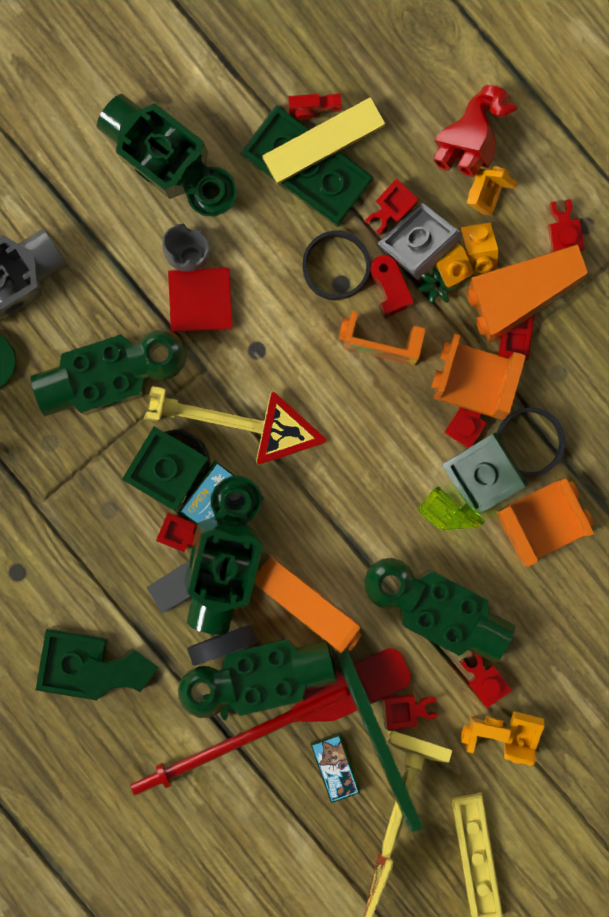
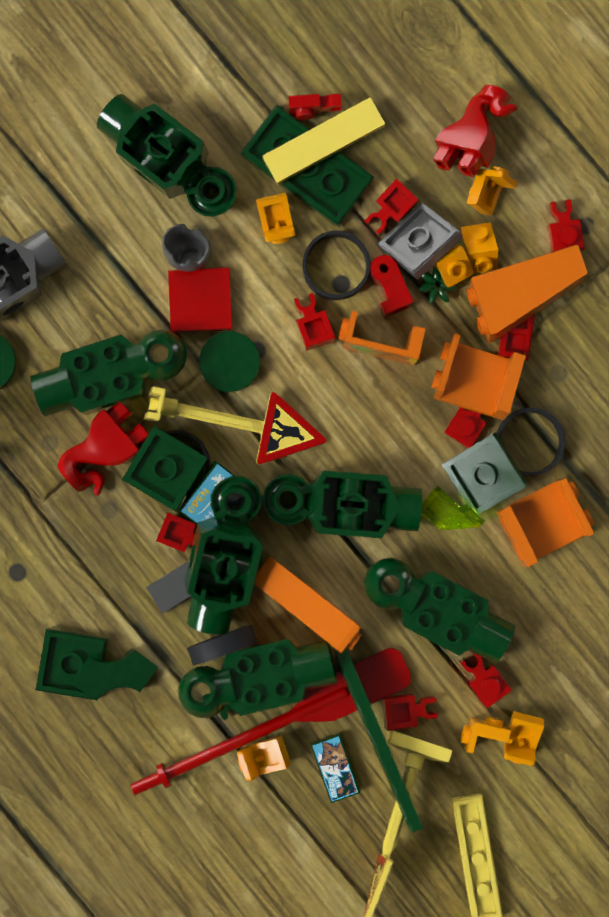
(105, 445): none -> red hips
(229, 361): none -> dark green tile
(263, 757): none -> light orange bracket
(275, 218): none -> light orange bracket
(314, 326): none -> red plate
(345, 504): none -> dark green brick

